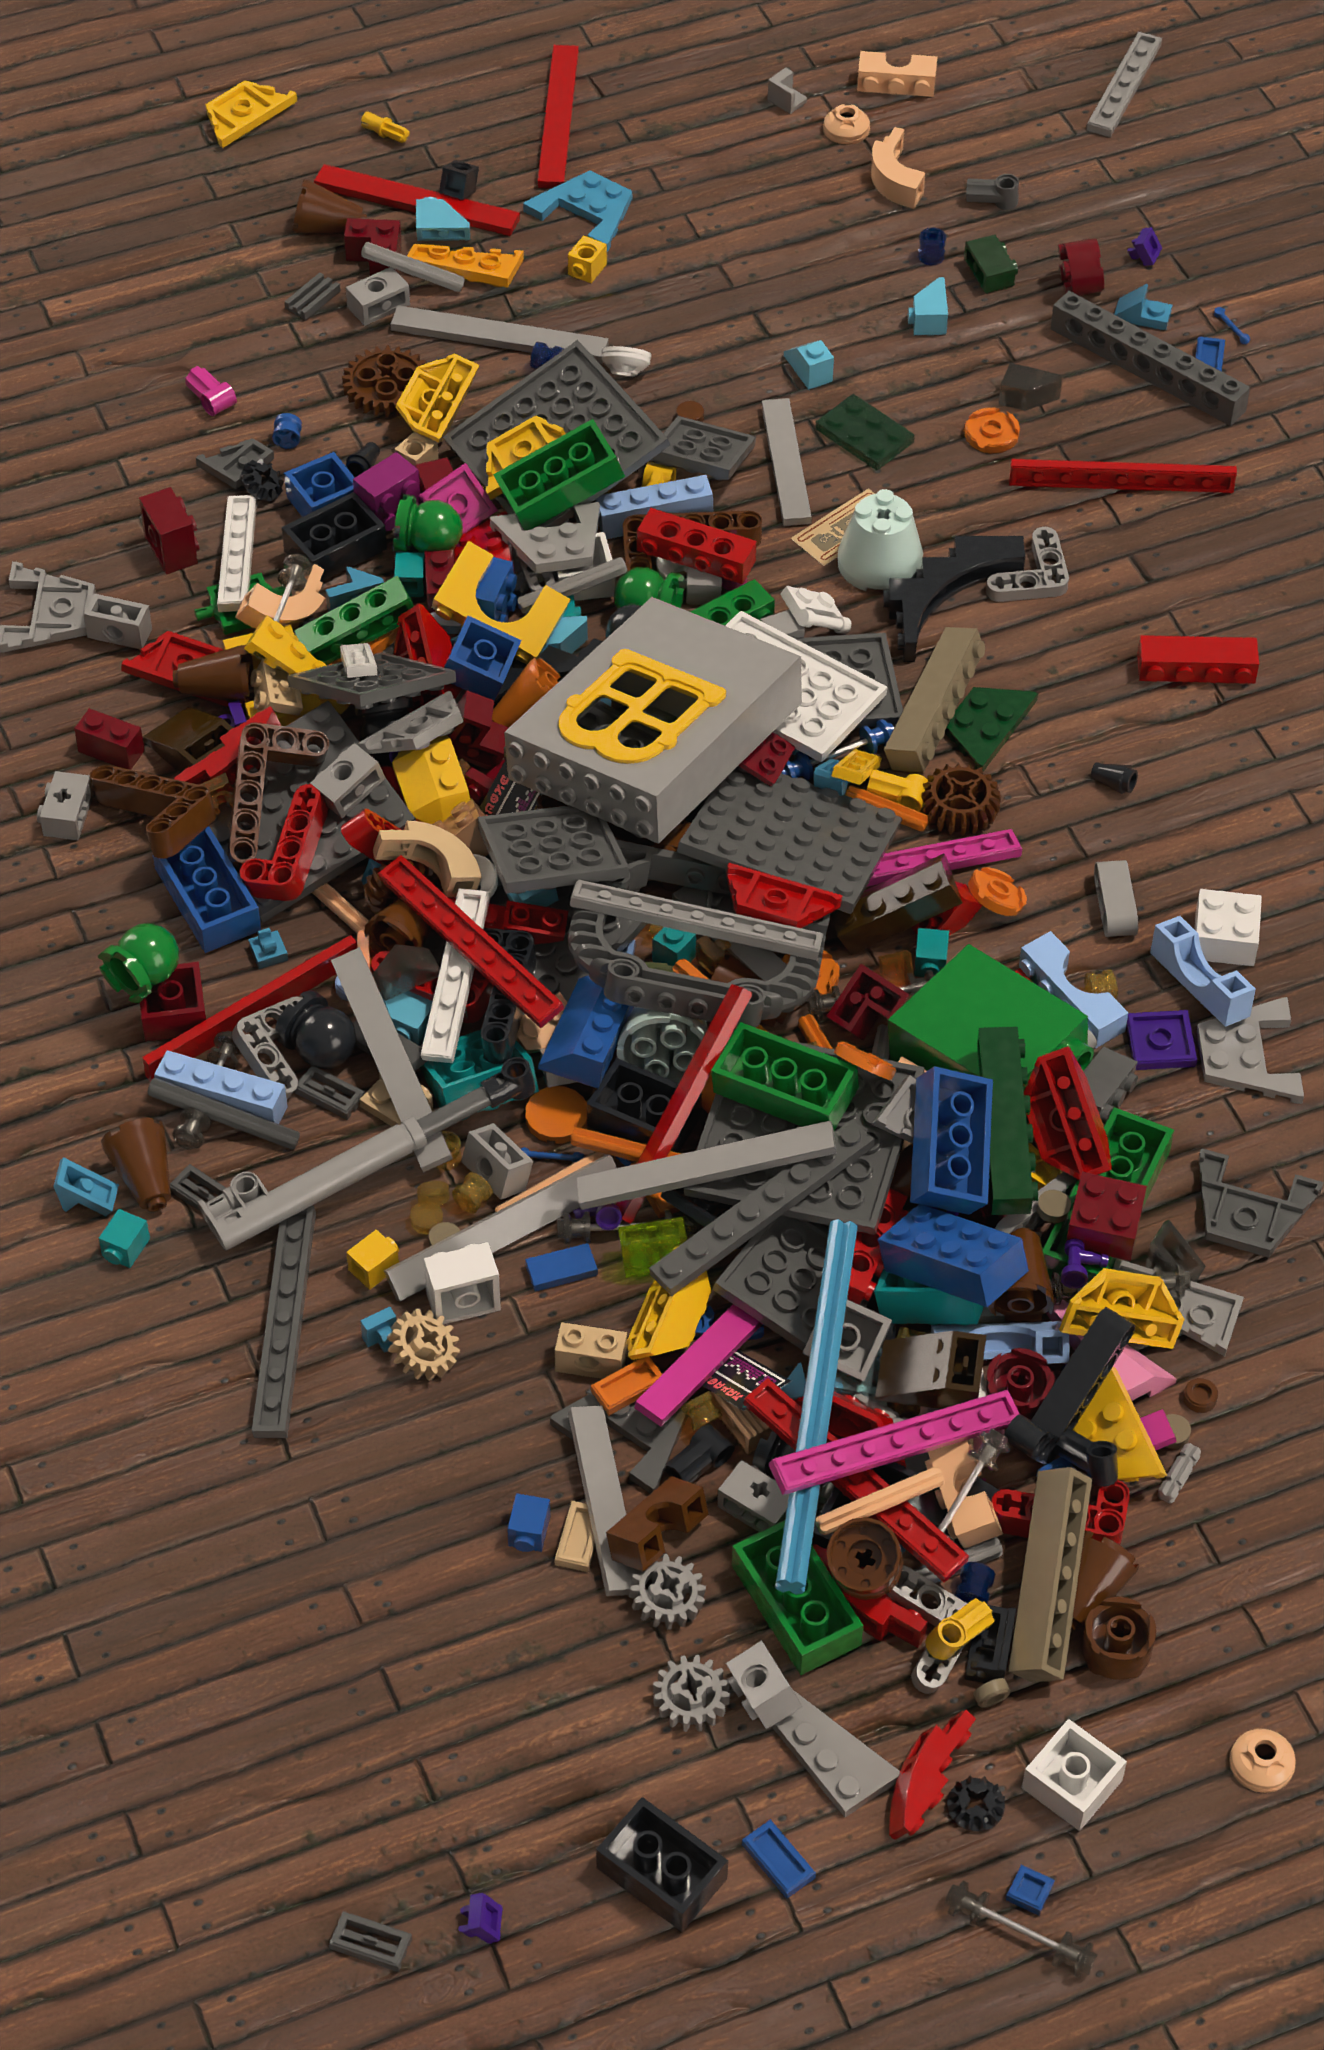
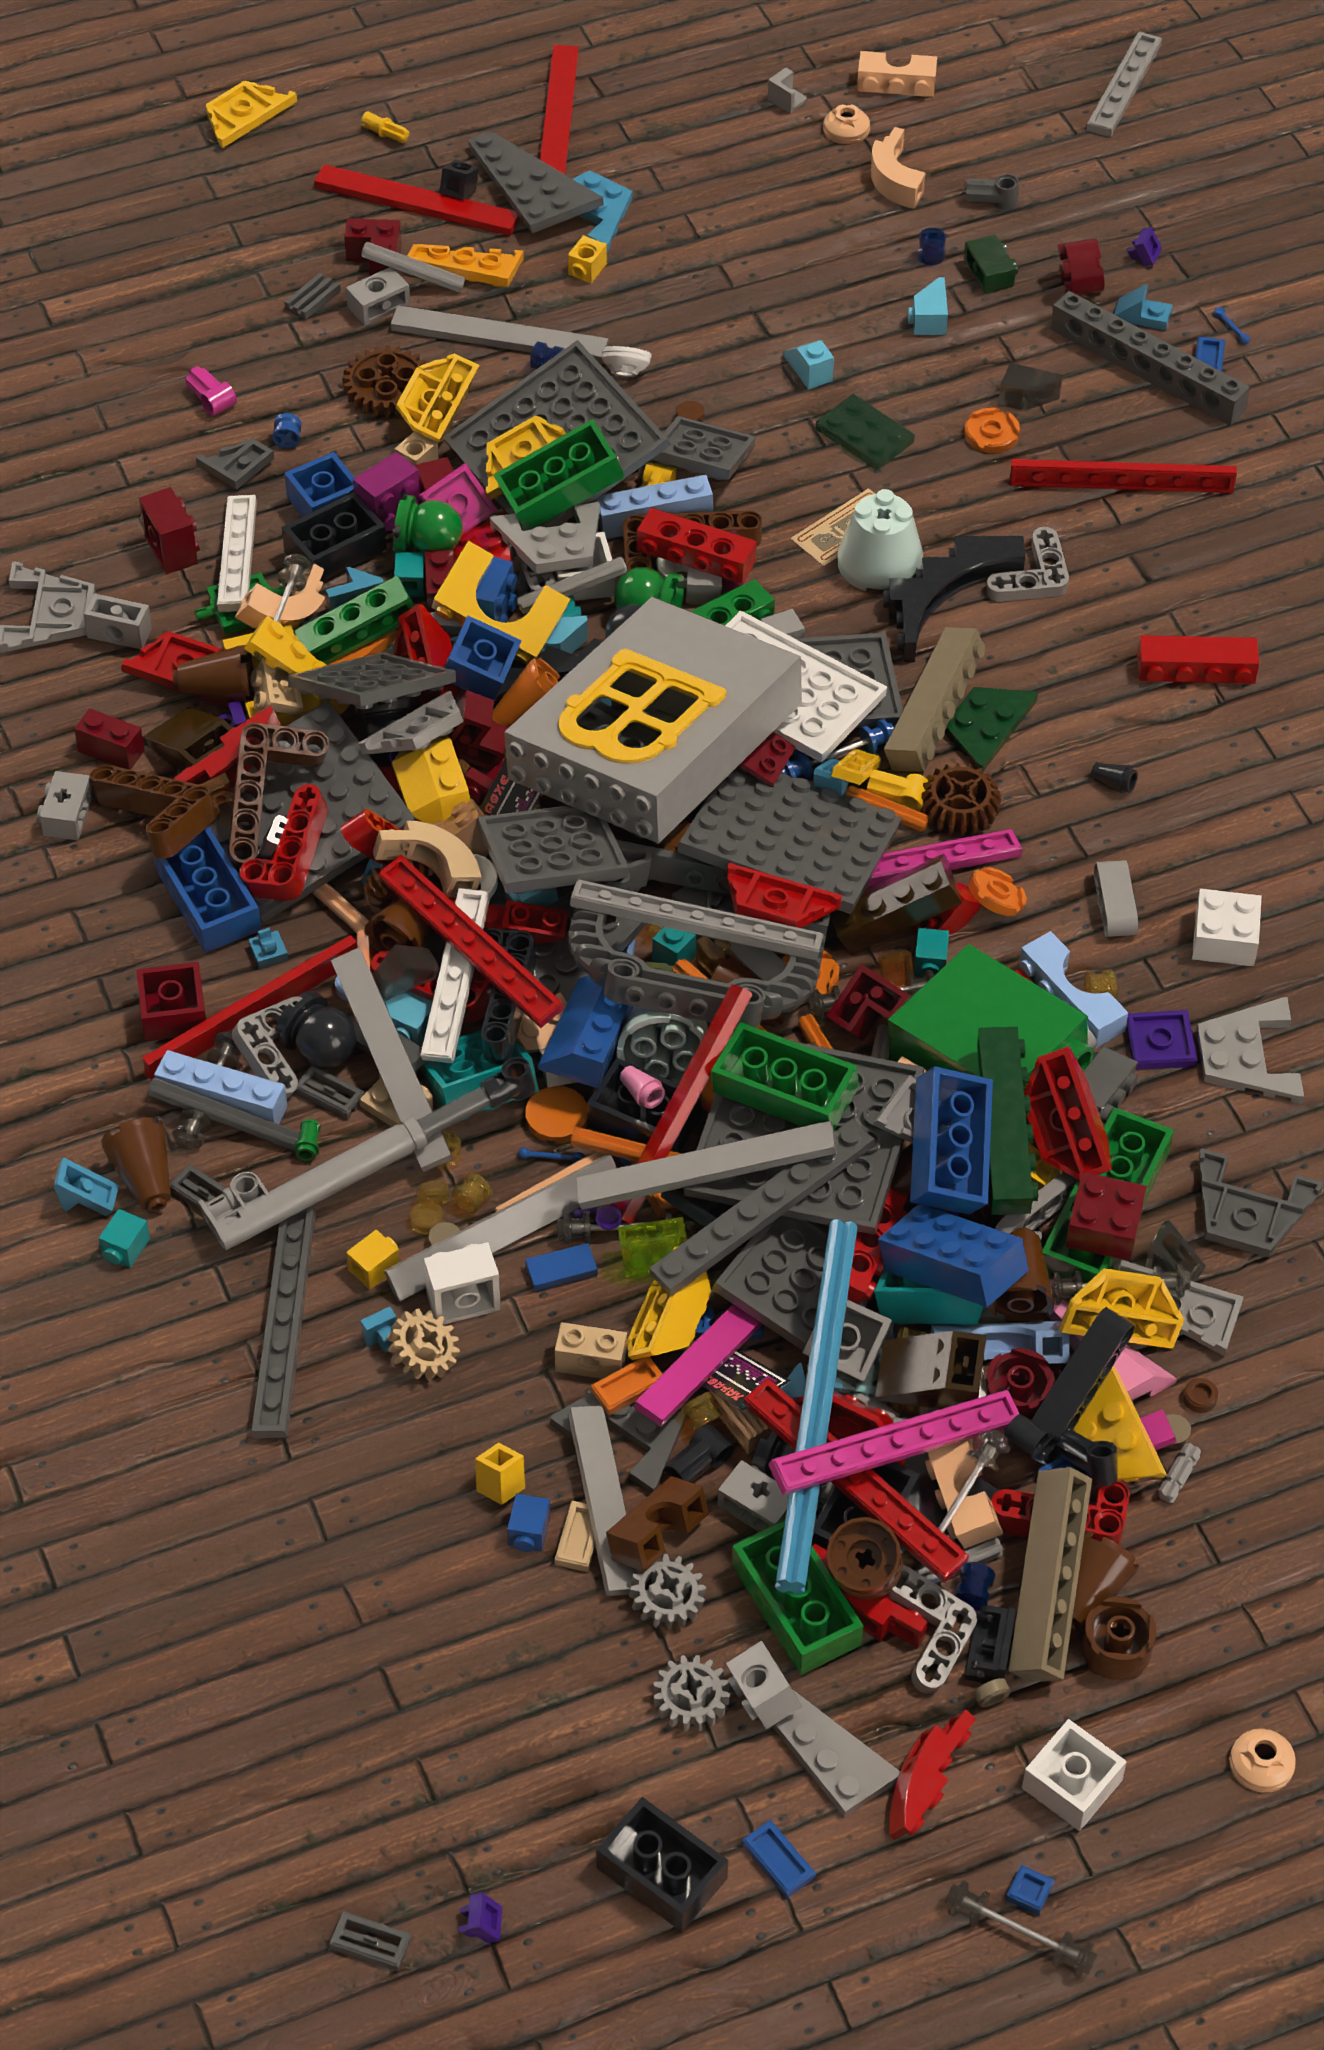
(142, 959): green tile -> none
(252, 476): black gear -> none
(272, 838): none -> dark grey tile
(307, 1147): none -> green pin
(323, 211): reddish brown cone -> none
(348, 780): light grey brick -> none
(358, 660): white tile -> none
(363, 459): black cone -> none
(439, 221): medium azure slope -> none
(497, 1160): light grey brick -> none
(500, 1473): none -> yellow brick
(530, 185): none -> dark grey wing
(644, 1088): none -> bright pink cone
(786, 462): light grey tile -> none
(815, 609): white plate -> none
(865, 1060): orange tile -> none
(880, 1500): light nougat axle -> none
(959, 1628): yellow piece -> none
(976, 1818): black gear -> none
(1053, 1206): dark tan tile -> none
(1074, 1274): dark purple piece -> none
(1179, 951): light blue arch -> none

